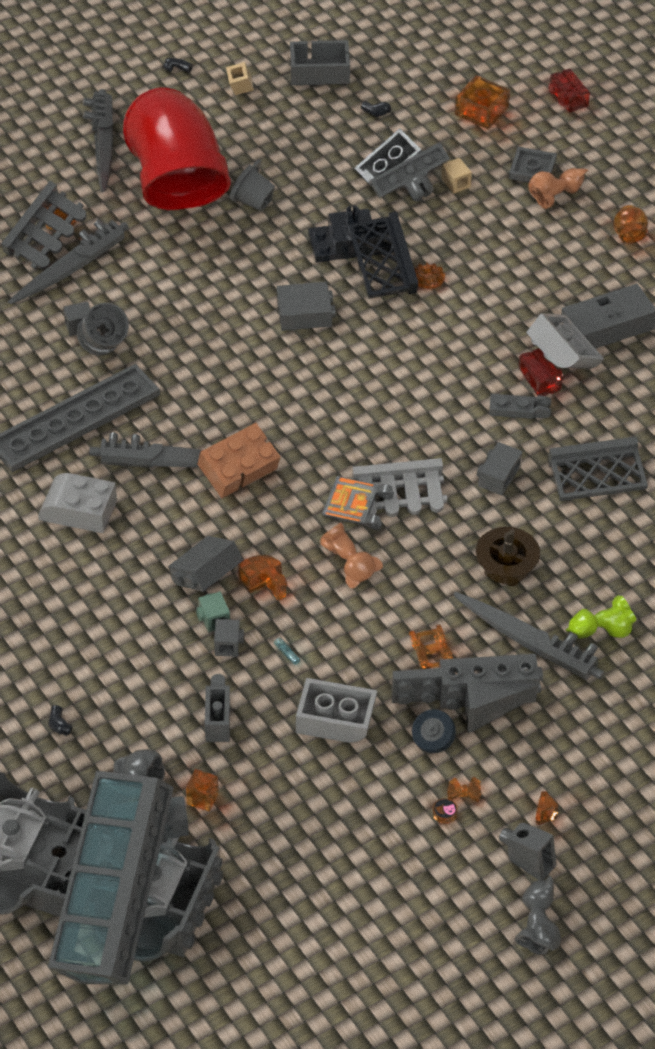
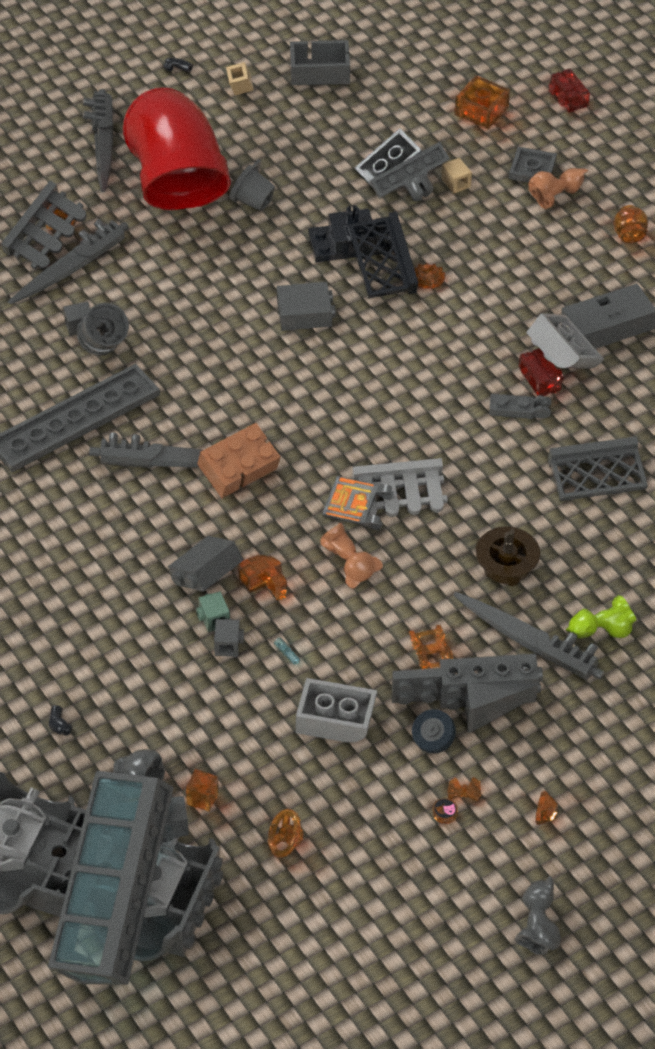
(79, 502): light grey brick -> none
(217, 710): dark grey brick -> none
(288, 833): none -> clear orange piece
(377, 109): black arm -> none
(500, 468): dark grey brick -> none
(530, 849): dark grey torso -> none

